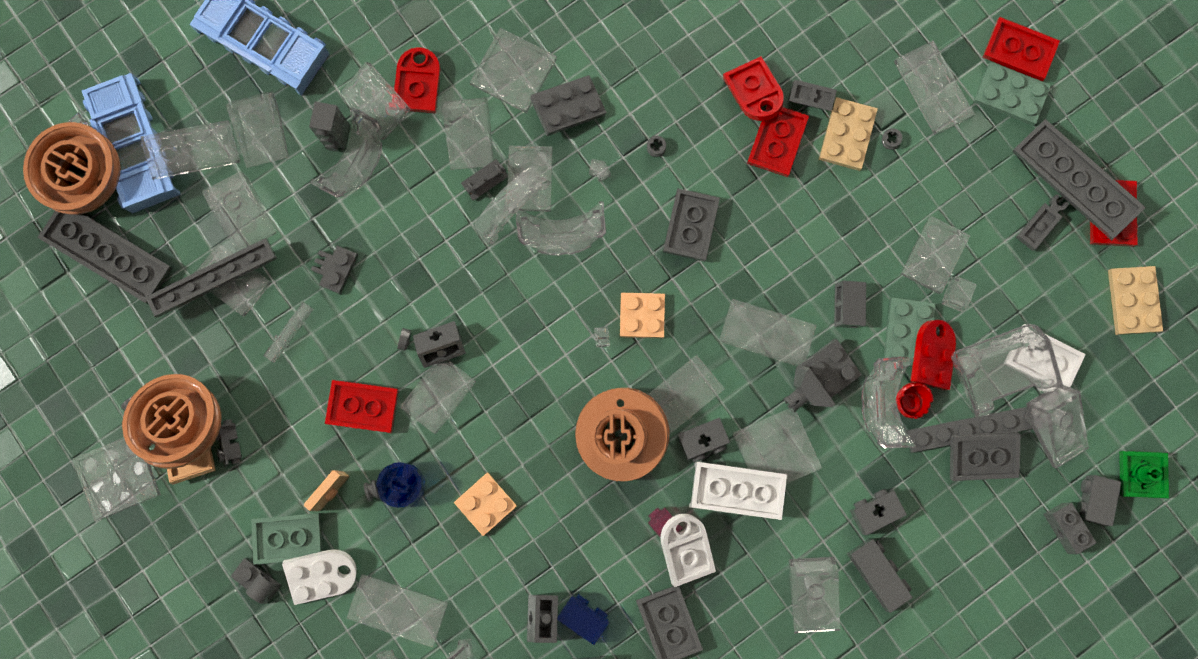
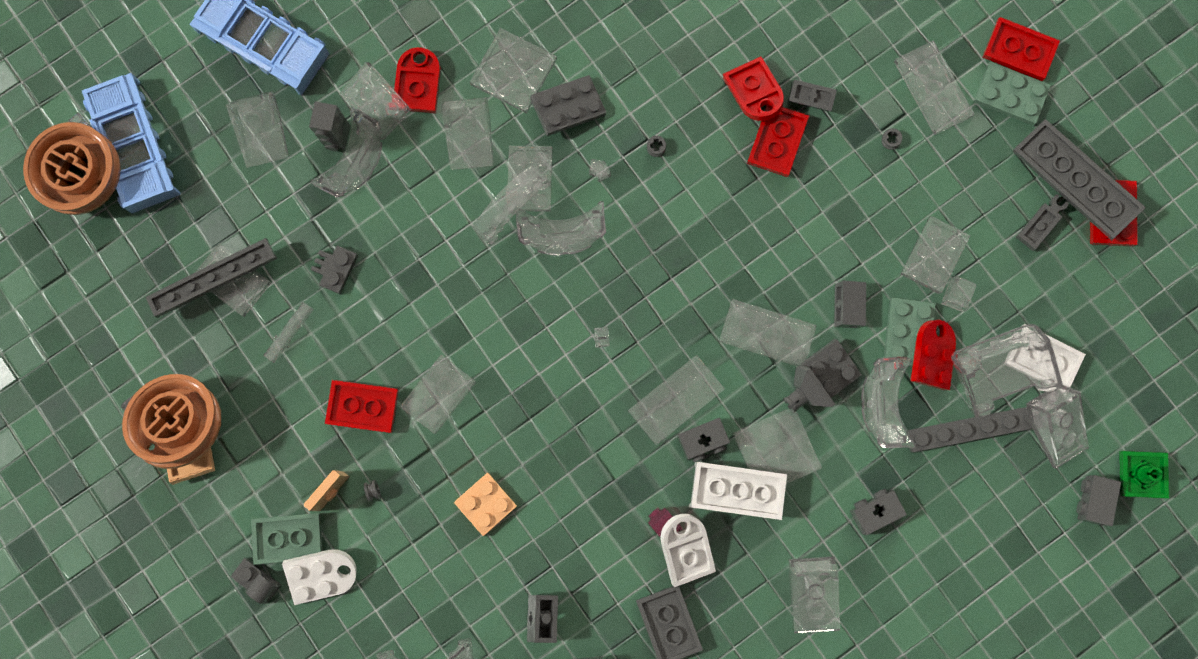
(105, 253): dark grey plate -> none
(114, 479): clear plate -> none
(189, 149): clear plate -> none
(228, 451): dark grey hinge -> none
(239, 211): clear slope -> none
(397, 610): clear plate -> none
(400, 485): clear blue brick -> none
(404, 339): dark grey tile -> none
(439, 344): dark grey brick -> none
(484, 179): dark grey hinge -> none
(583, 618): clear blue brick -> none
(639, 418): nougat wheel -> none
(642, 315): light nougat plate -> none
(691, 225): dark grey plate -> none
(848, 134): tan plate -> none
(880, 575): dark grey brick -> none
(914, 400): red hair -> none
(985, 456): dark grey plate -> none
(1069, 528): dark grey brick -> none
(1135, 300): tan plate -> none

